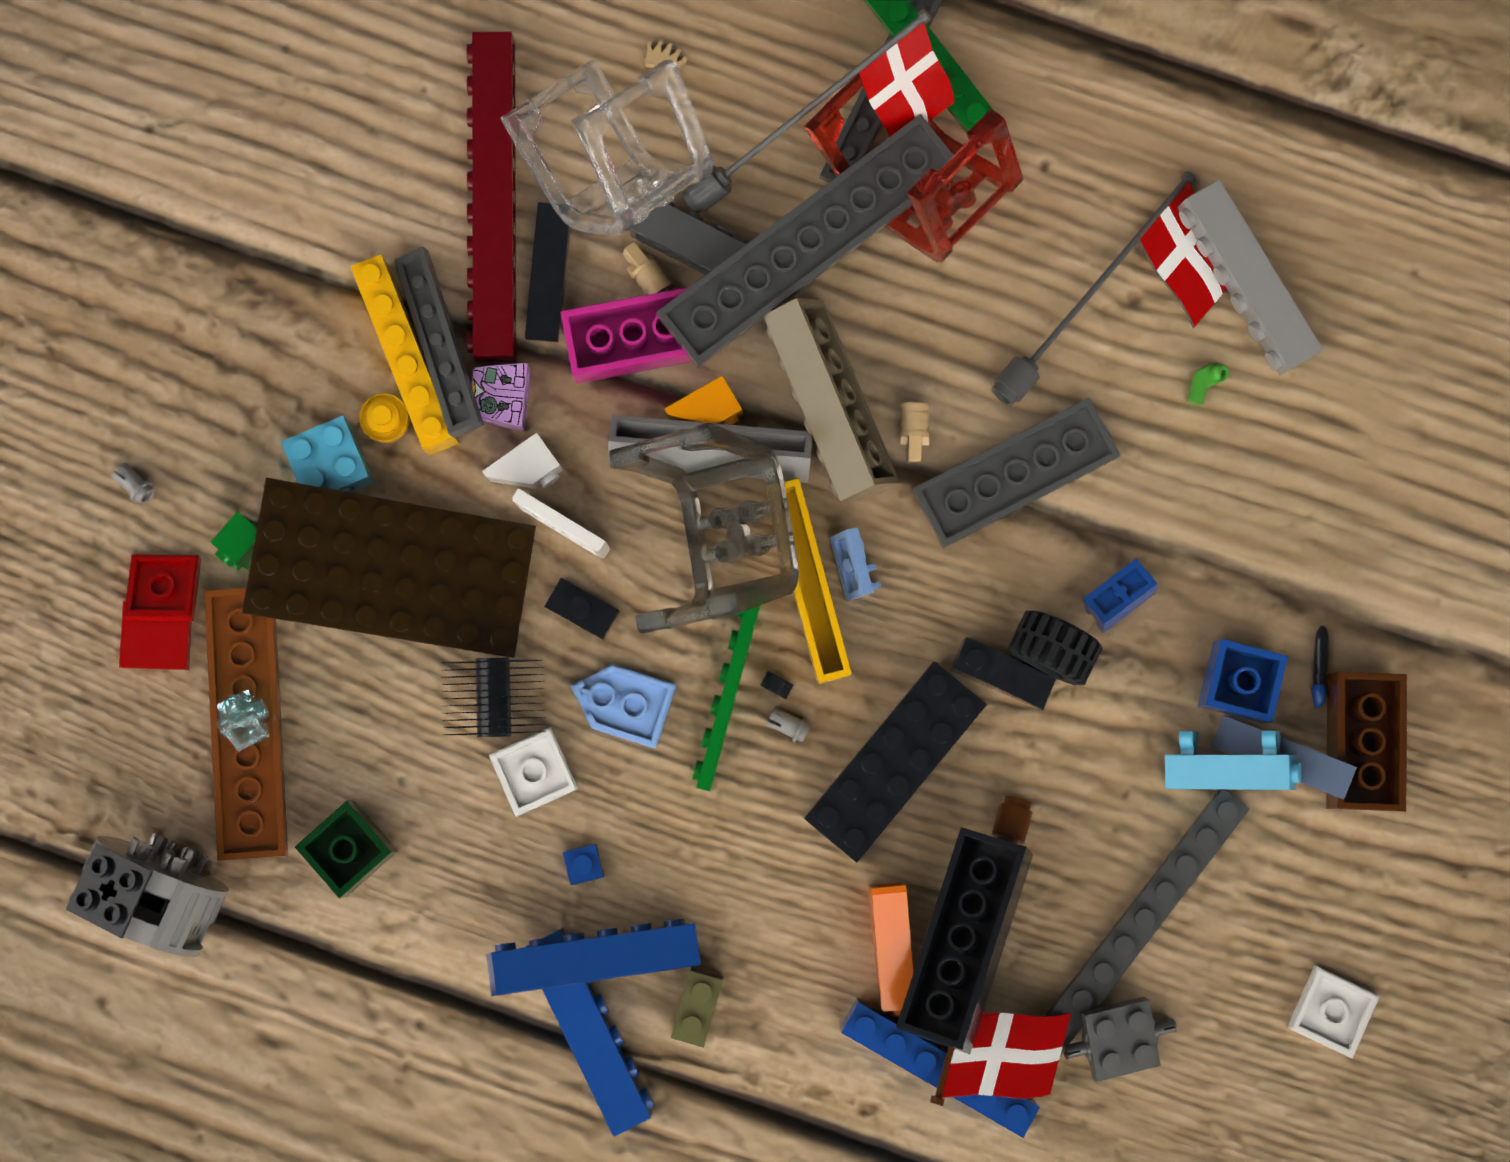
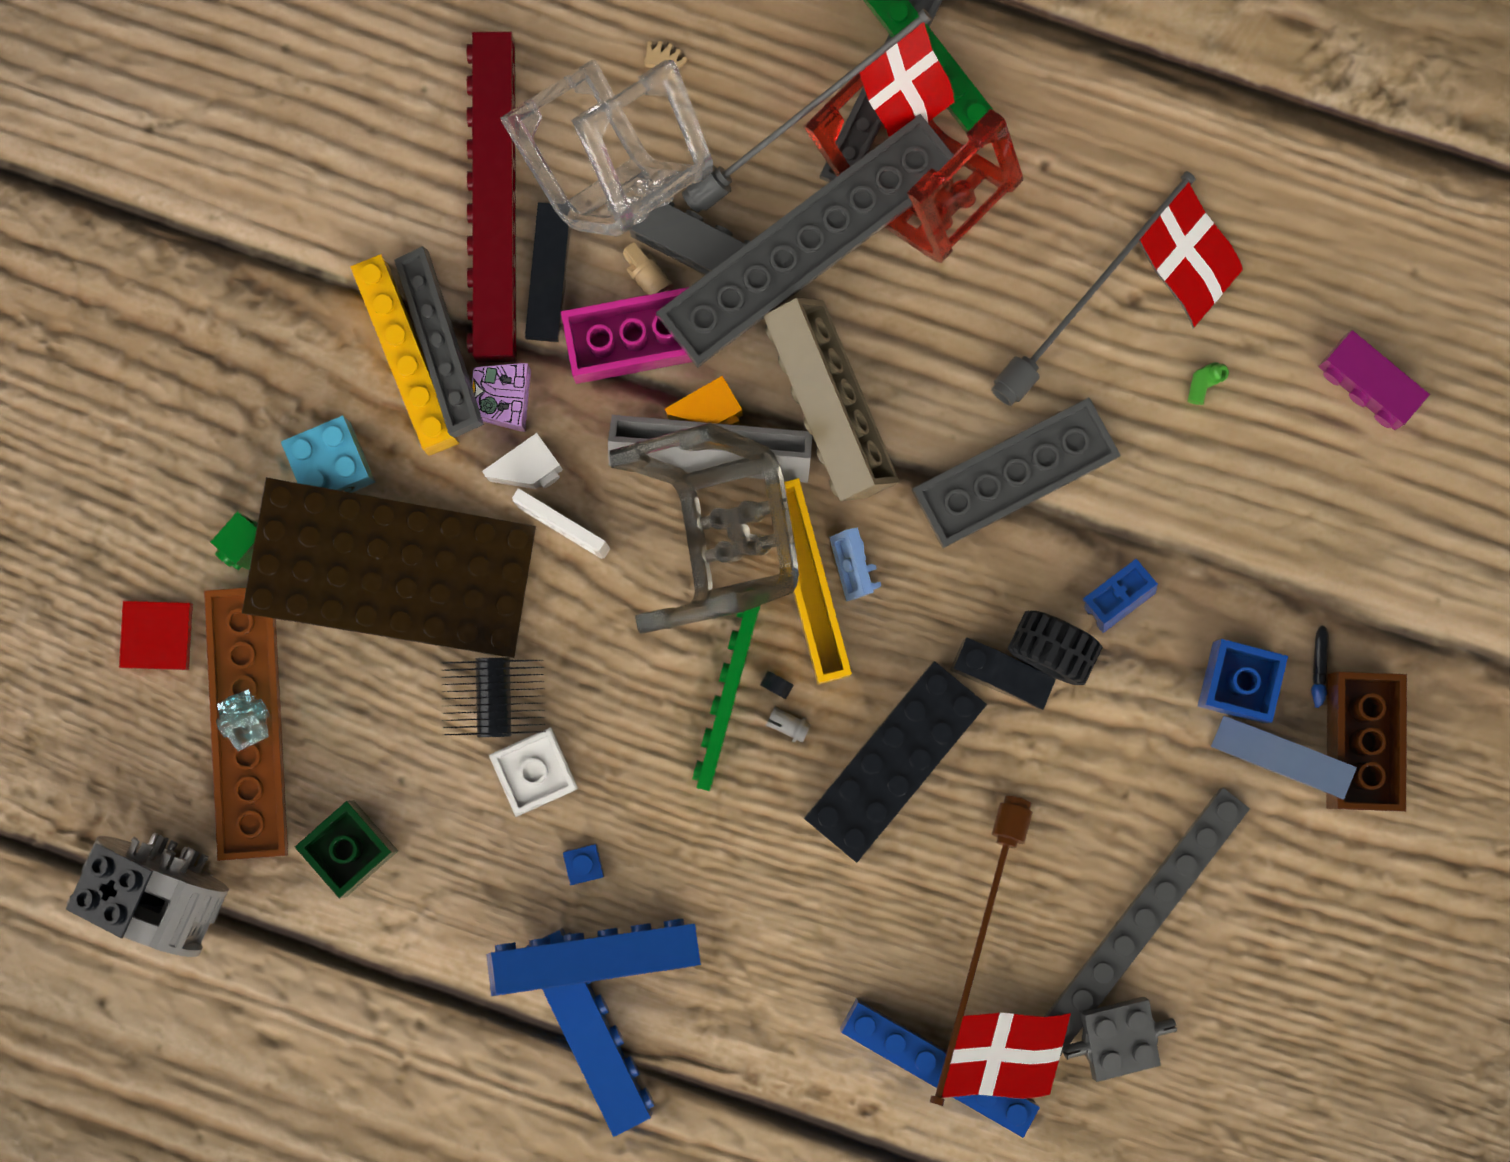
(139, 489): light grey pin -> none
(162, 587): red tile -> none
(384, 418): yellow plate -> none
(582, 608): black tile -> none
(625, 703): light blue tile -> none
(697, 1007): olive brick -> none
(891, 944): orange slope -> none
(914, 429): tan hinge -> none
(965, 940): black brick -> none
(1232, 772): medium azure brick -> none
(1249, 278): light grey brick -> none
(1333, 1011): white tile -> none
(1373, 381): none -> magenta brick

